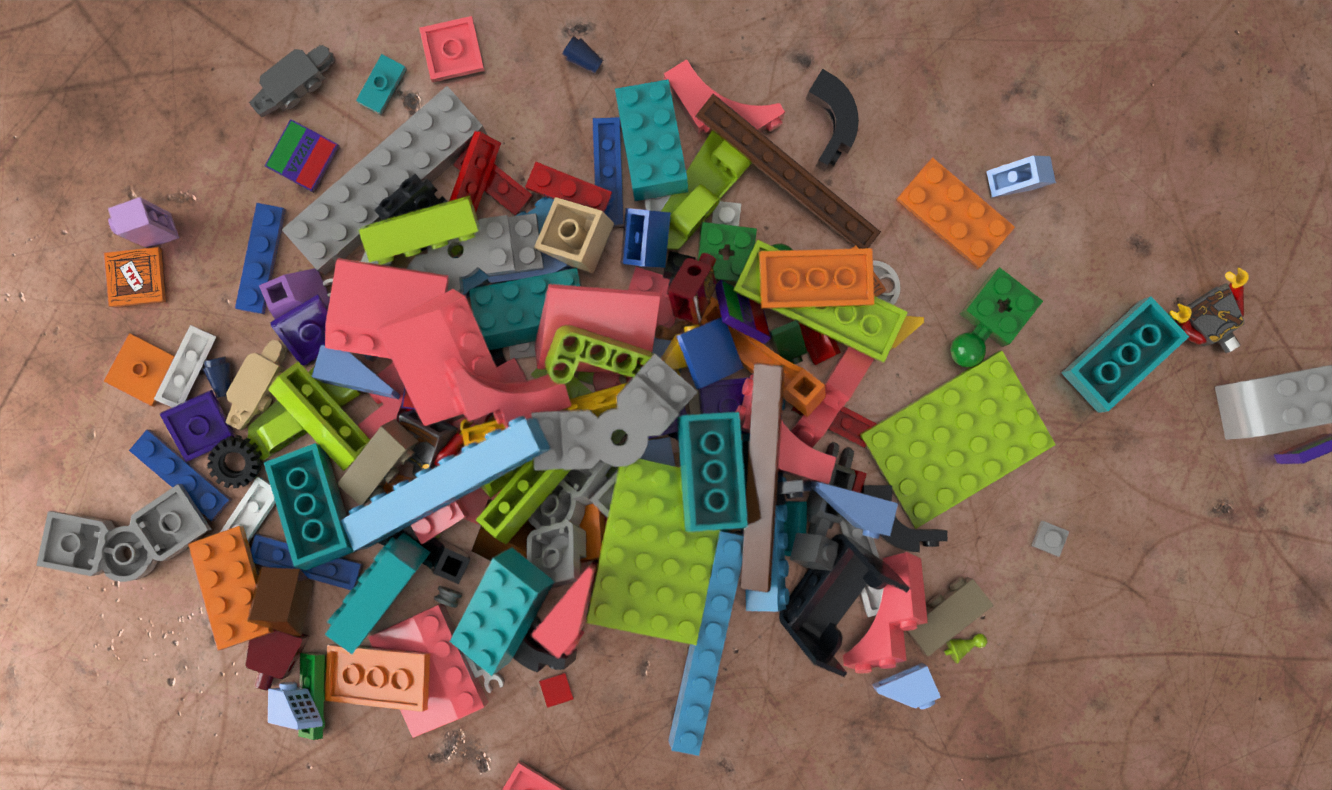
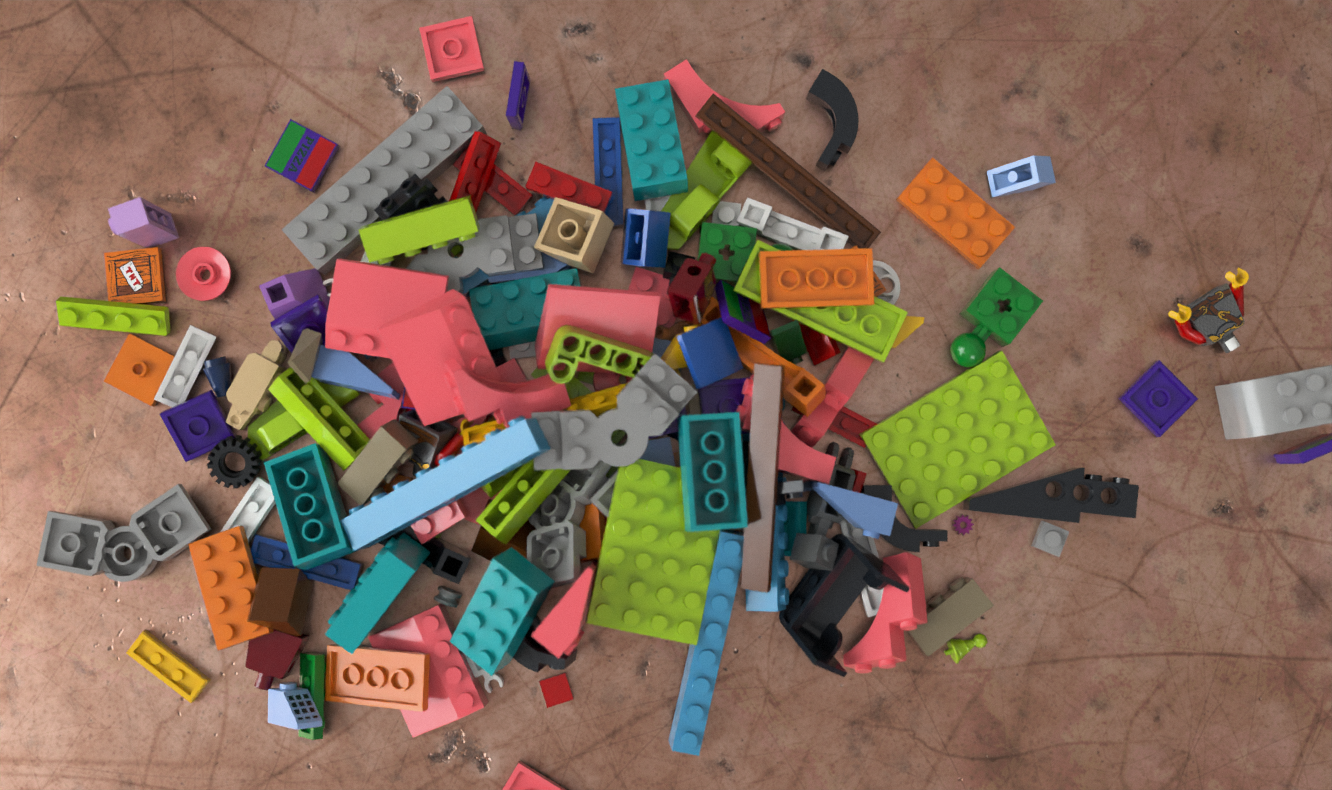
(113, 316): none -> lime plate
(168, 666): none -> yellow tile
(174, 471): blue plate -> none
(191, 270): none -> coral dish
(260, 257): blue plate -> none
(291, 79): dark grey hinge -> none
(305, 354): none -> dark tan slope
(381, 84): teal plate -> none
(518, 95): none -> dark purple tile
(582, 55): dark blue cone -> none
(787, 230): none -> white slope
(911, 687): light blue slope -> none
(967, 524): none -> magenta piece
(1032, 501): none -> black brick
(1125, 354): teal brick -> none
(1158, 398): none -> dark purple tile

